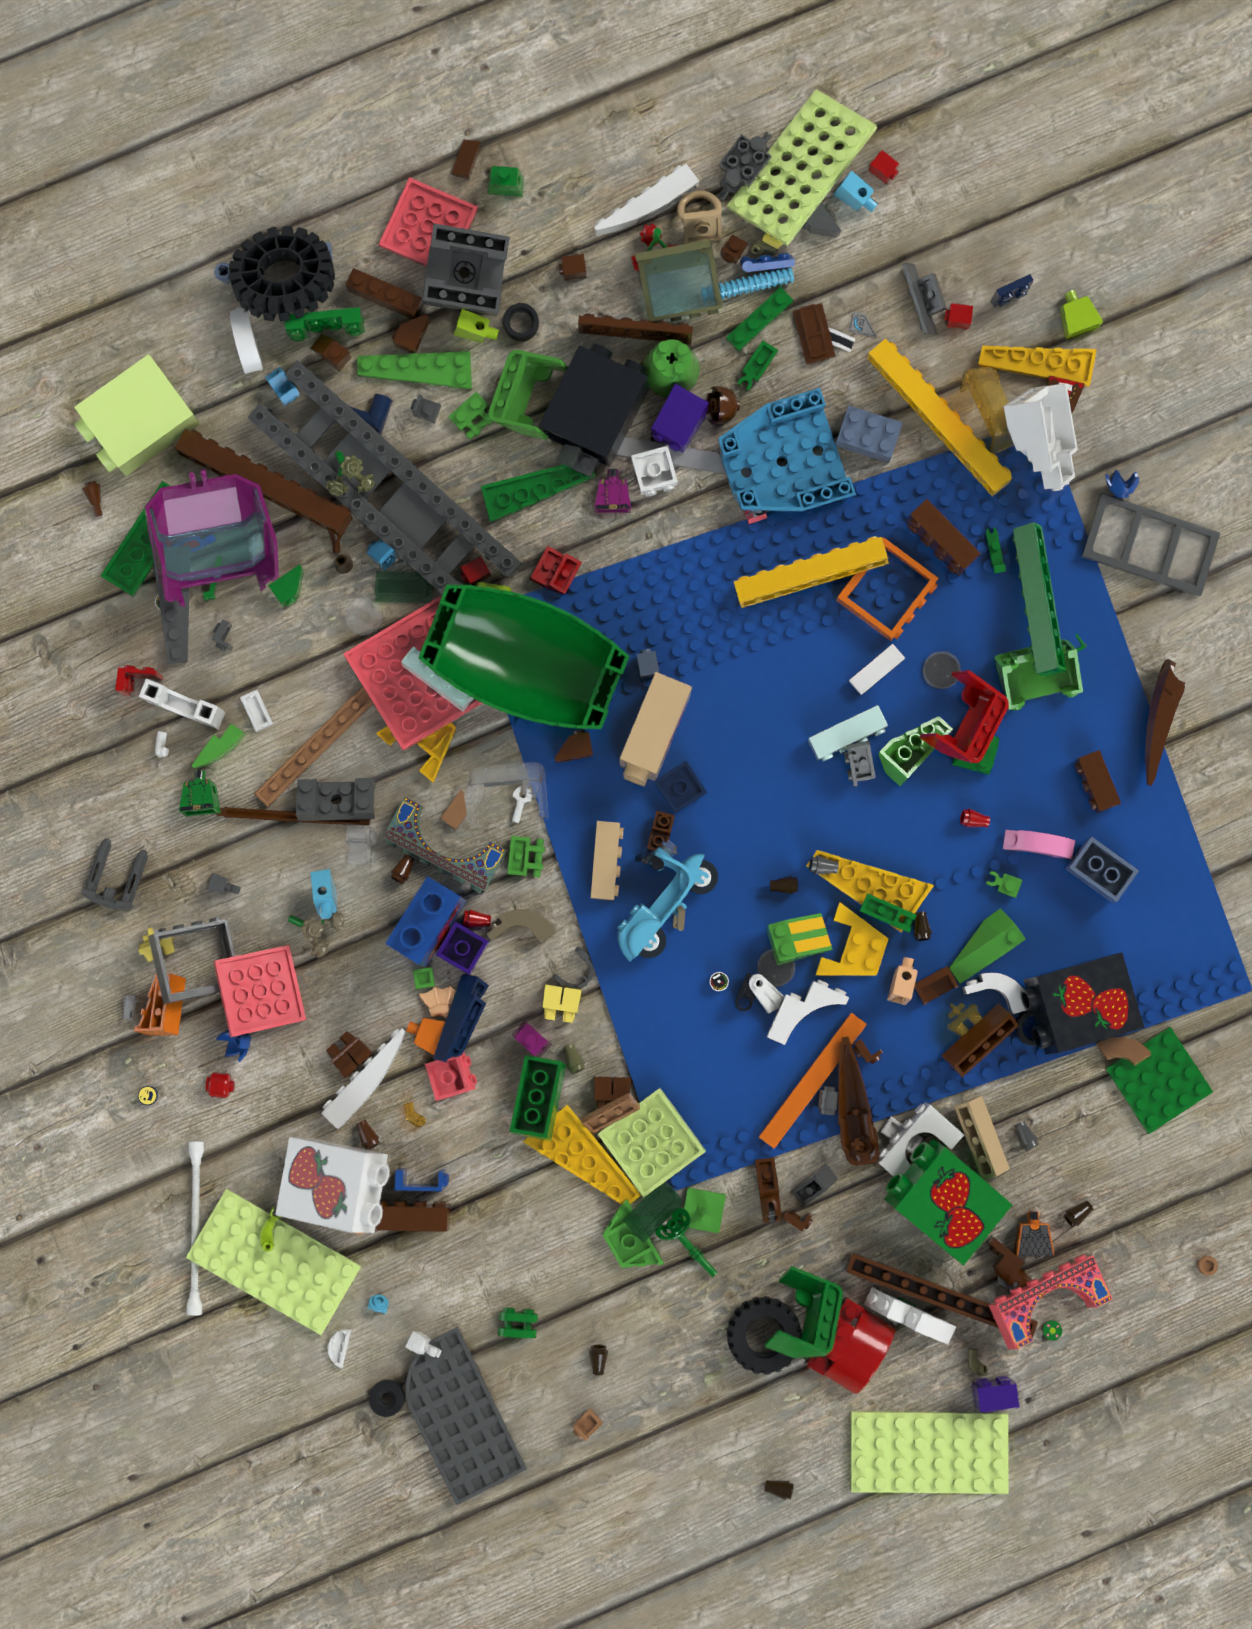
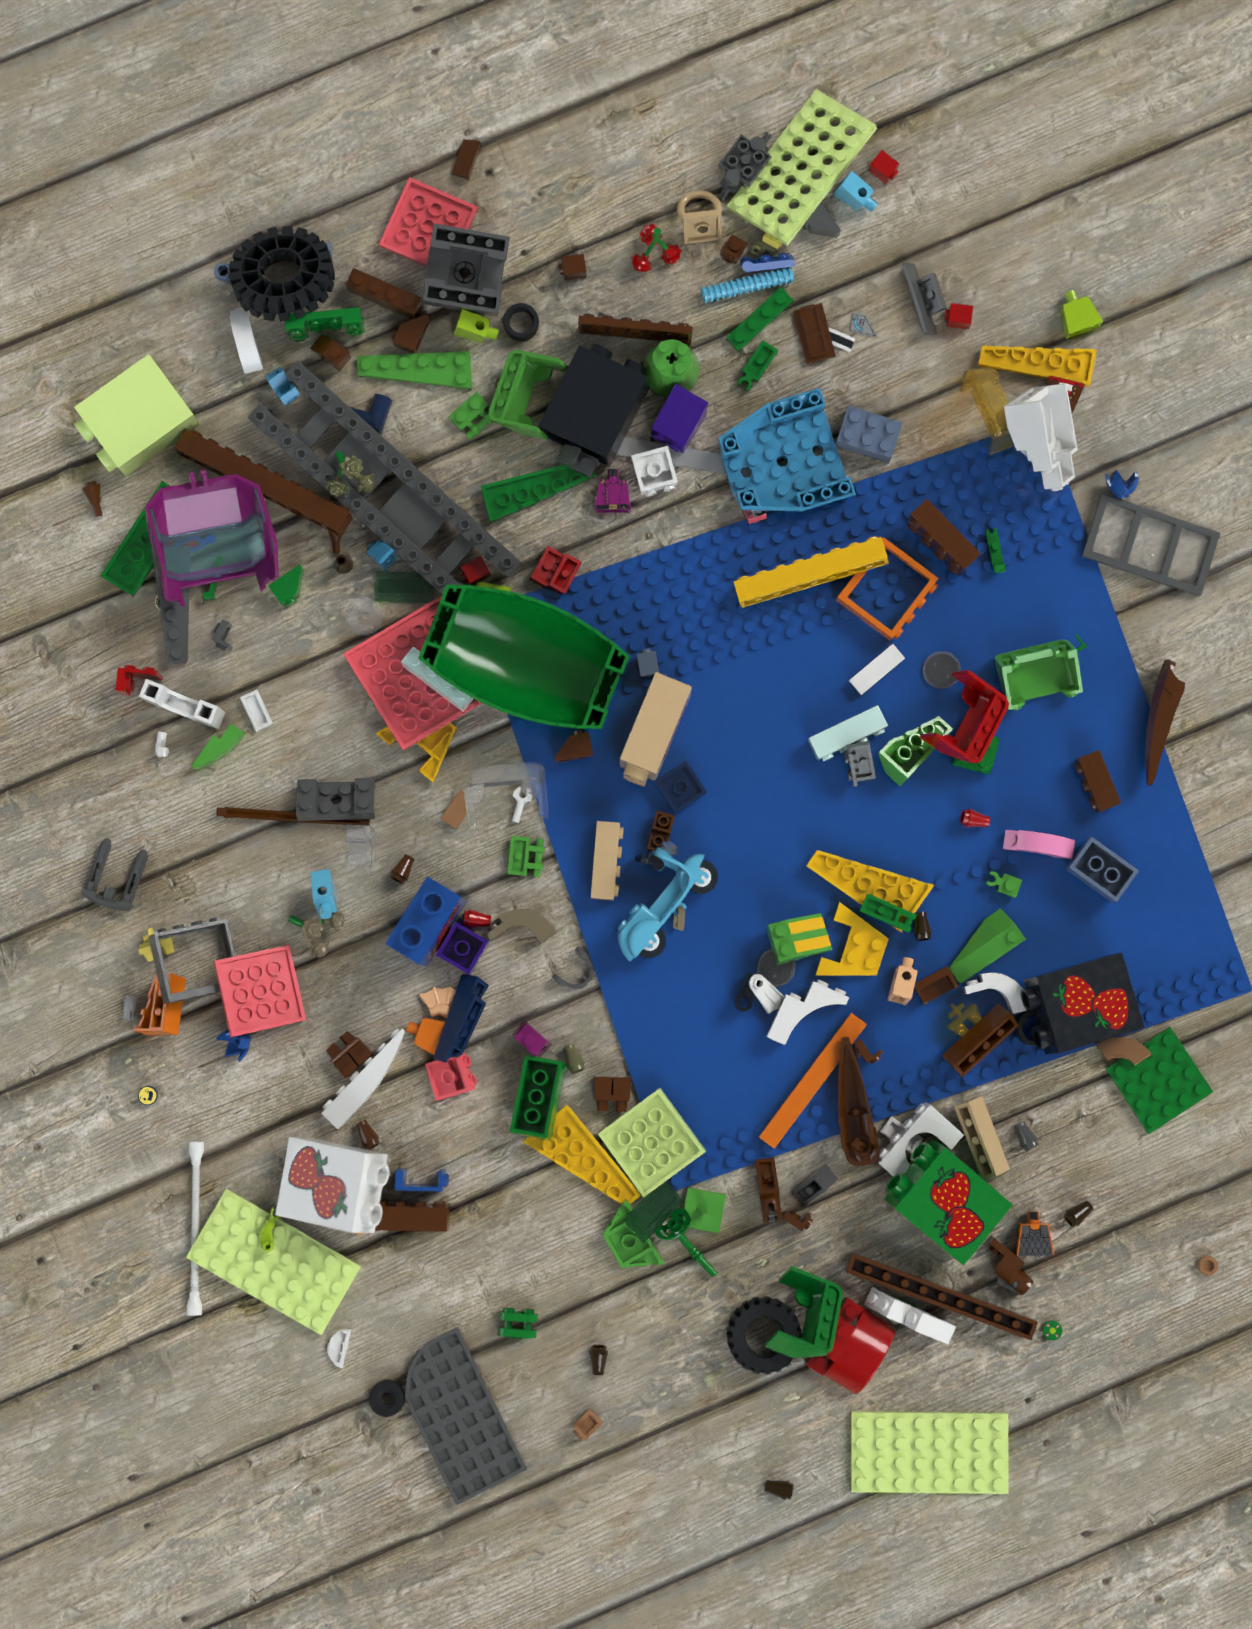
(199, 796): green torso -> none
(219, 884): dark grey piece -> none
(219, 1085): red head -> none
(314, 747): medium nougat tile -> none
(378, 1303): medium azure plate -> none
(406, 833): arch -> none
(413, 1117): clear yellow arm -> none
(420, 1344): white piece -> none
(424, 978): bright green plate -> none
(425, 409): dark grey bracket -> none
(505, 181): green torso -> none
(569, 1004): light yellow hips -> none
(610, 1113): medium nougat tile -> none
(651, 201): white slope -> none
(679, 281): clear light blue panel -> none
(719, 981): tile -> none
(722, 405): reddish brown cylinder -> none
(784, 885): dark brown cone -> none
(820, 865): dark grey cone -> none
(828, 1100): dark grey brick -> none
(939, 417): yellow brick -> none
(974, 1364): olive arm -> none
(995, 1394): dark purple brick -> none
(1015, 289): dark blue plate -> none
(1015, 1310): arch -> none
(1039, 600): green brick -> none

